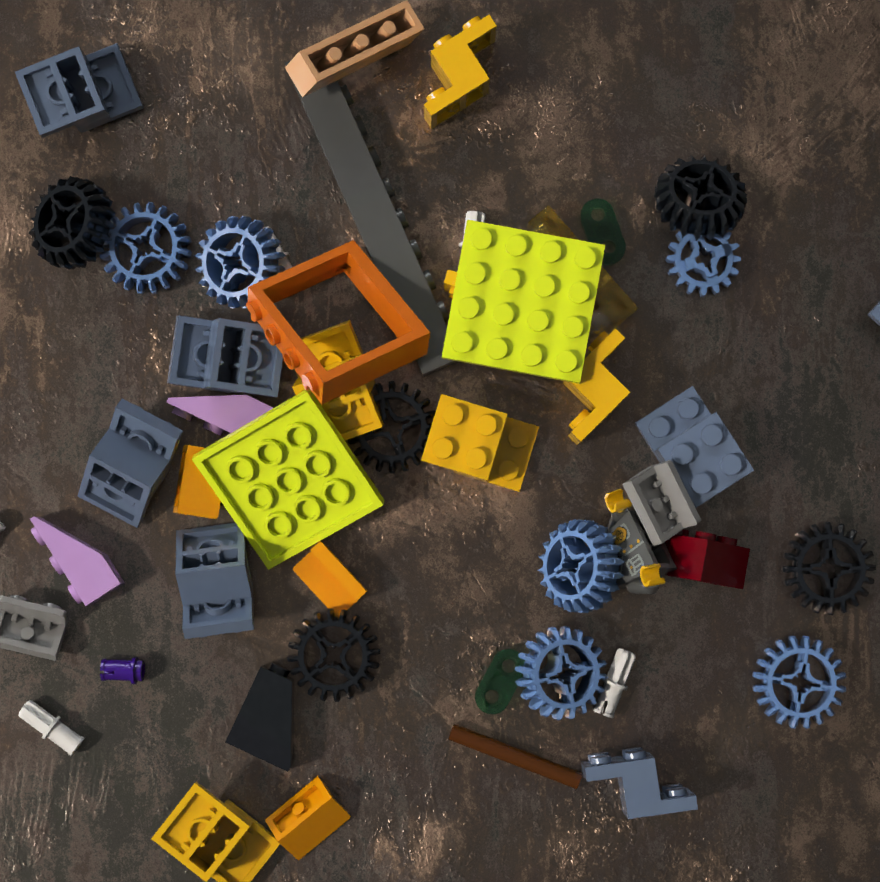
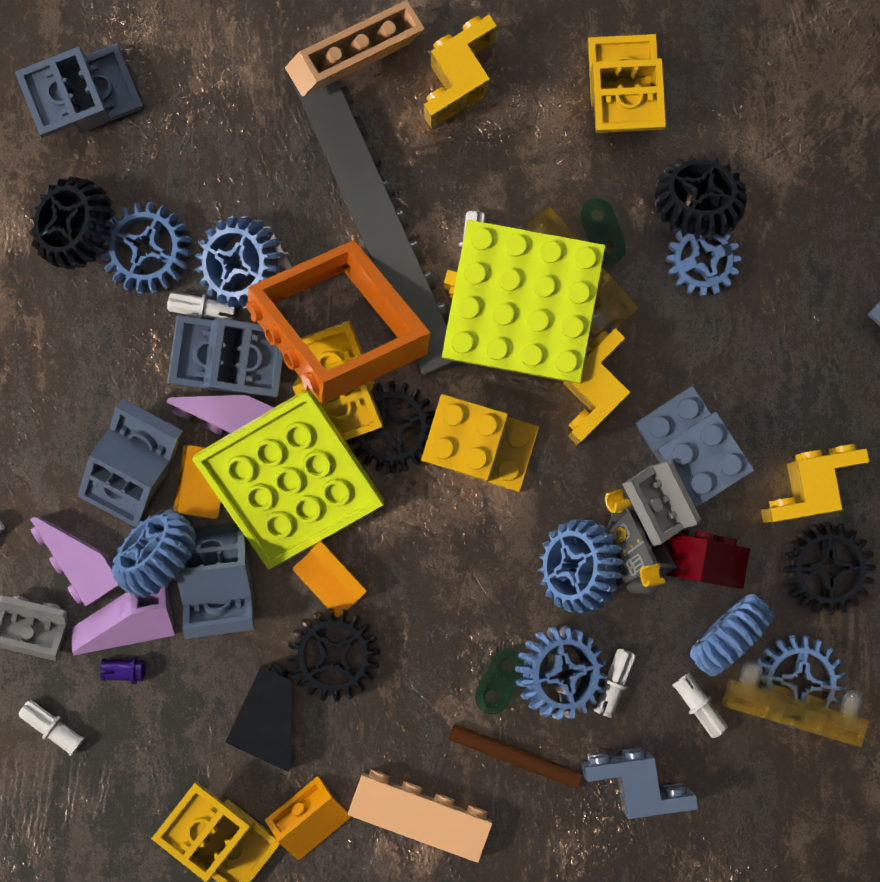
(125, 623): none -> lavender slope
(153, 553): none -> medium blue gear
(198, 306): none -> white axle
(420, 816): none -> light nougat brick
(626, 83): none -> yellow bracket
(700, 705): none -> white axle
(732, 635): none -> medium blue gear
(805, 715): none -> clear yellow piece
(814, 483): none -> yellow bracket

